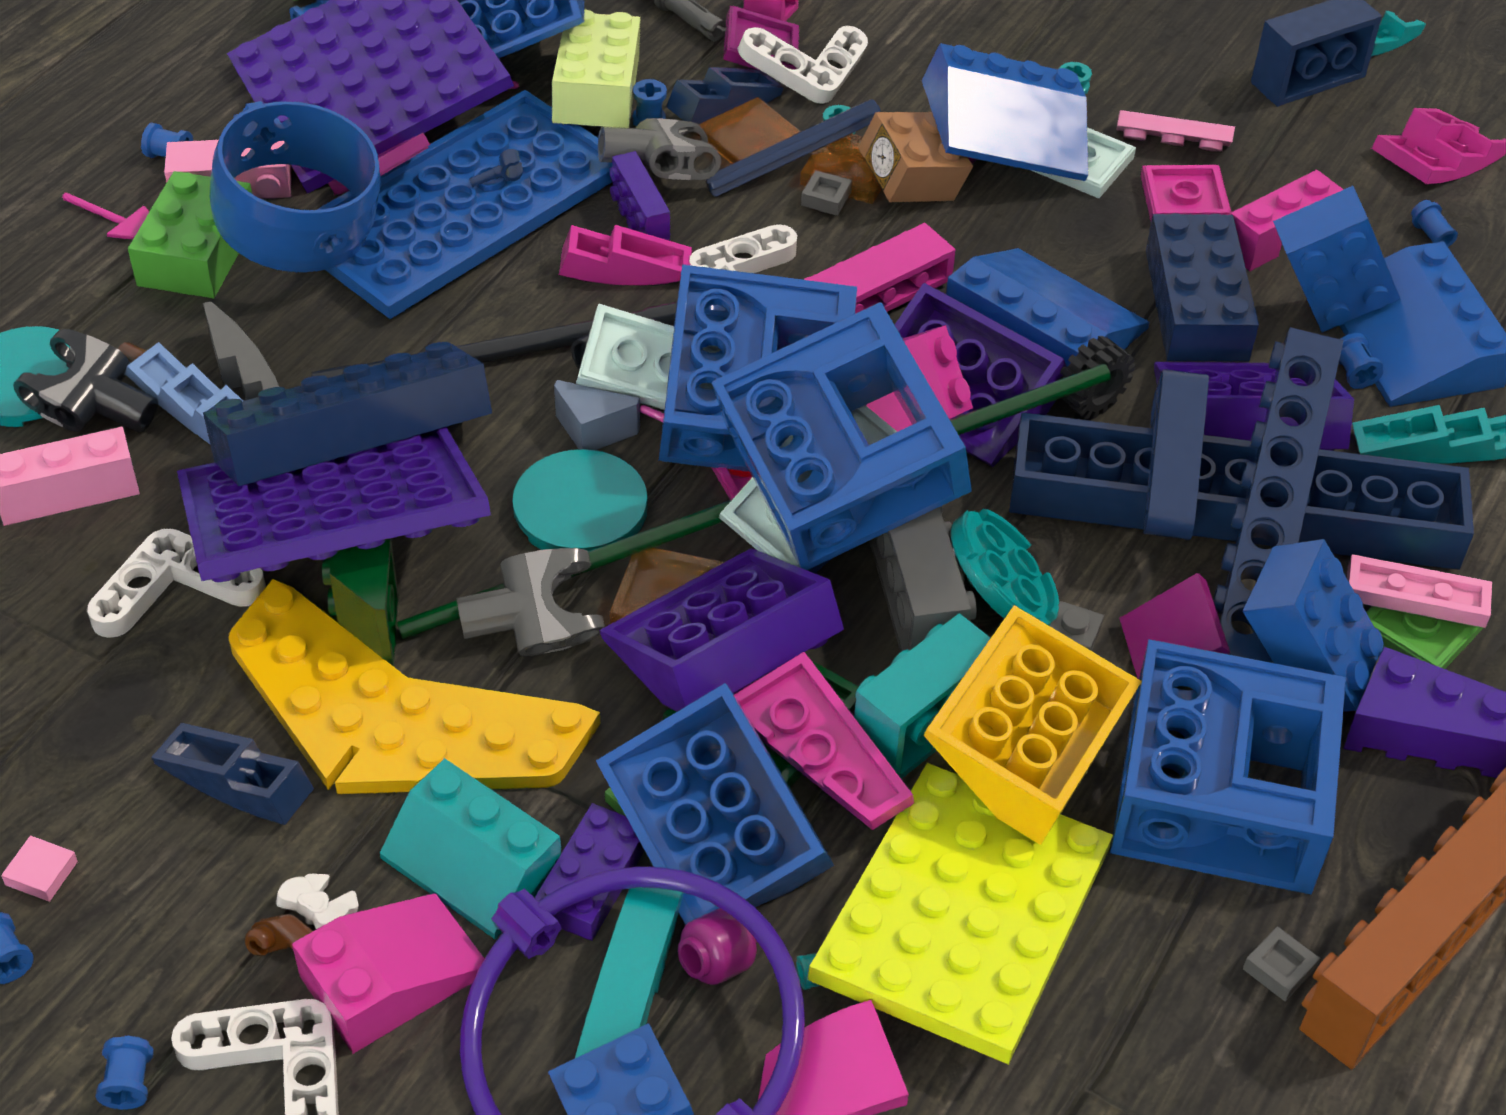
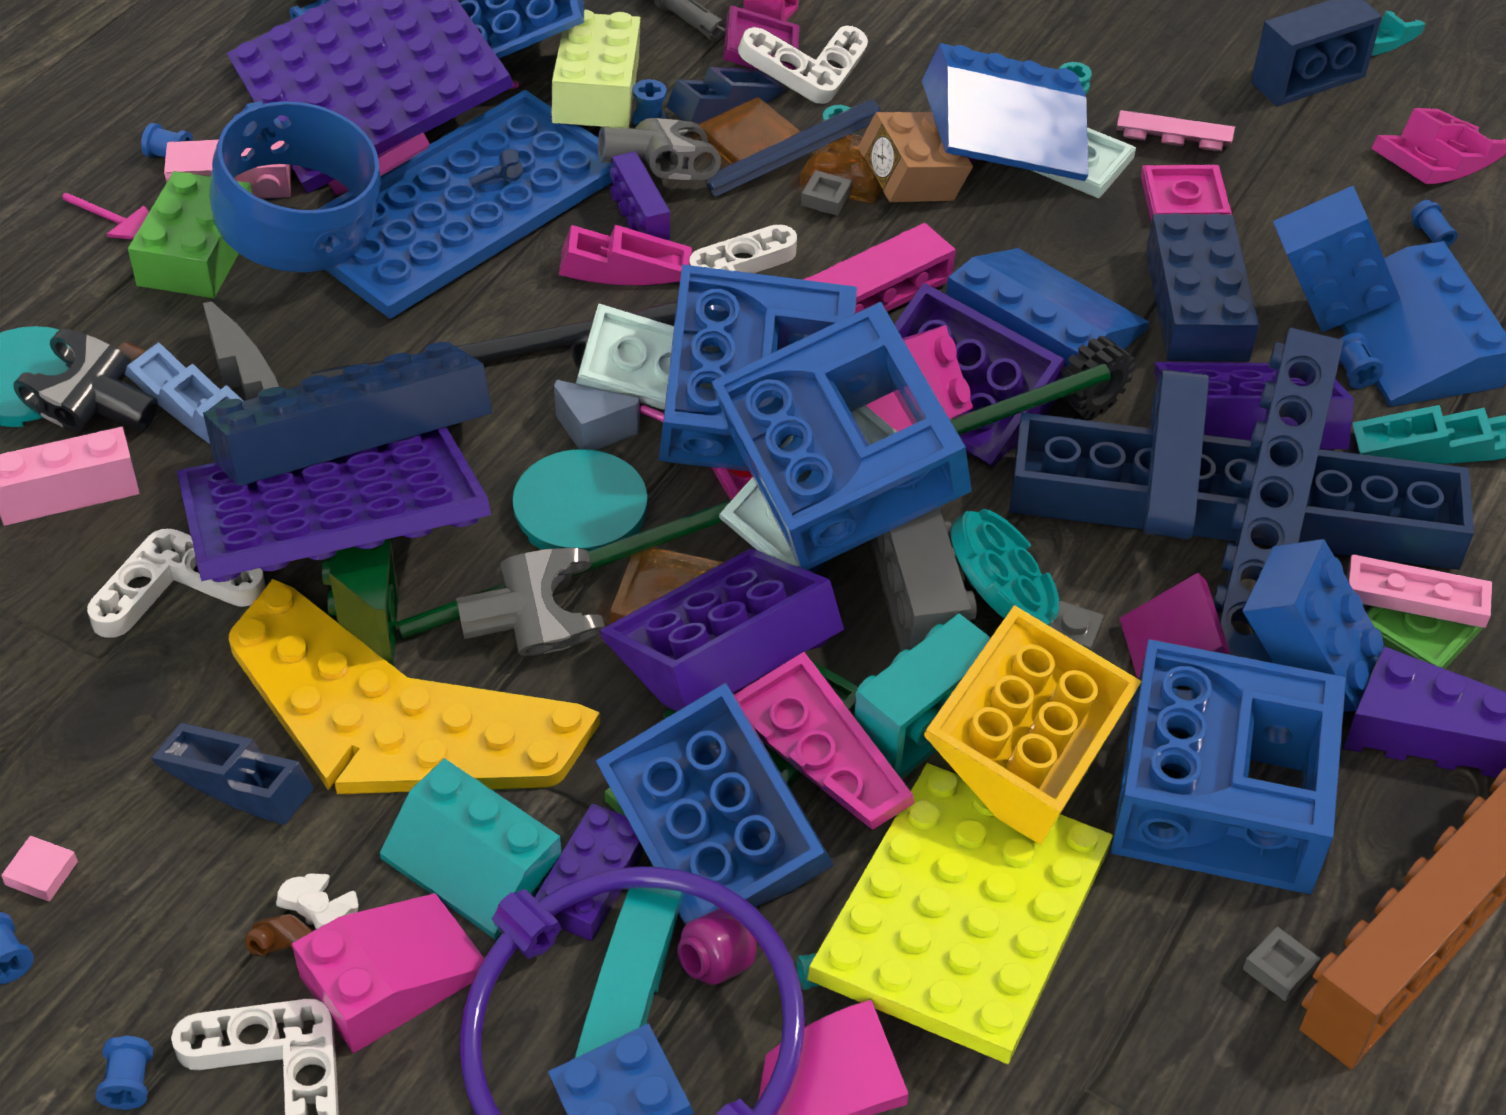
(1255, 223): dark pink arch -> none

